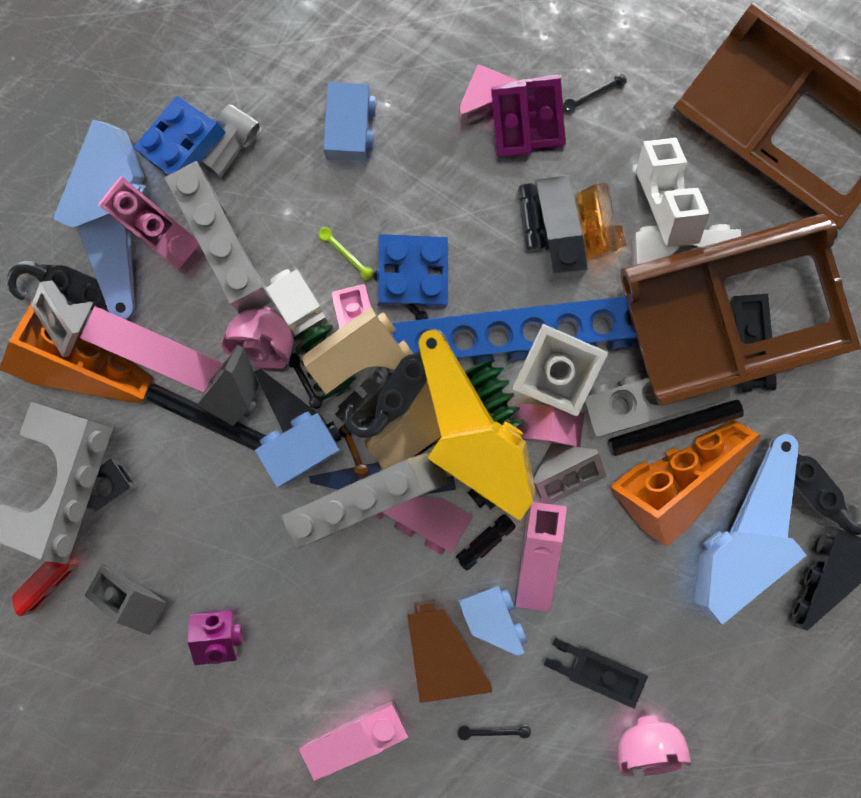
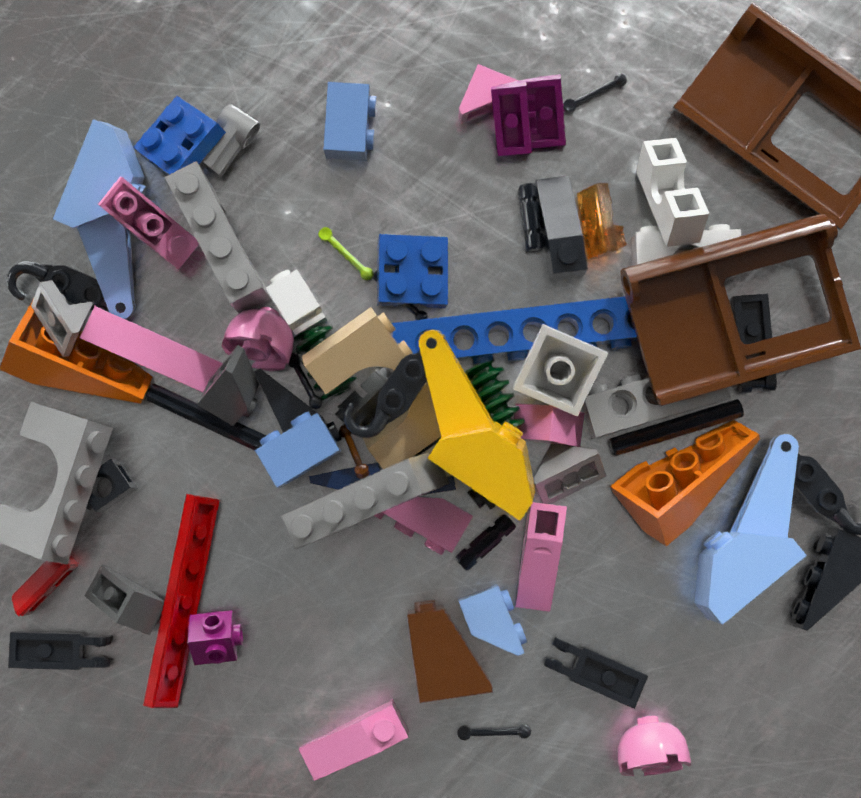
(54, 650): none -> black hinge
(181, 601): none -> red tile
(350, 303): bright pink slope -> none

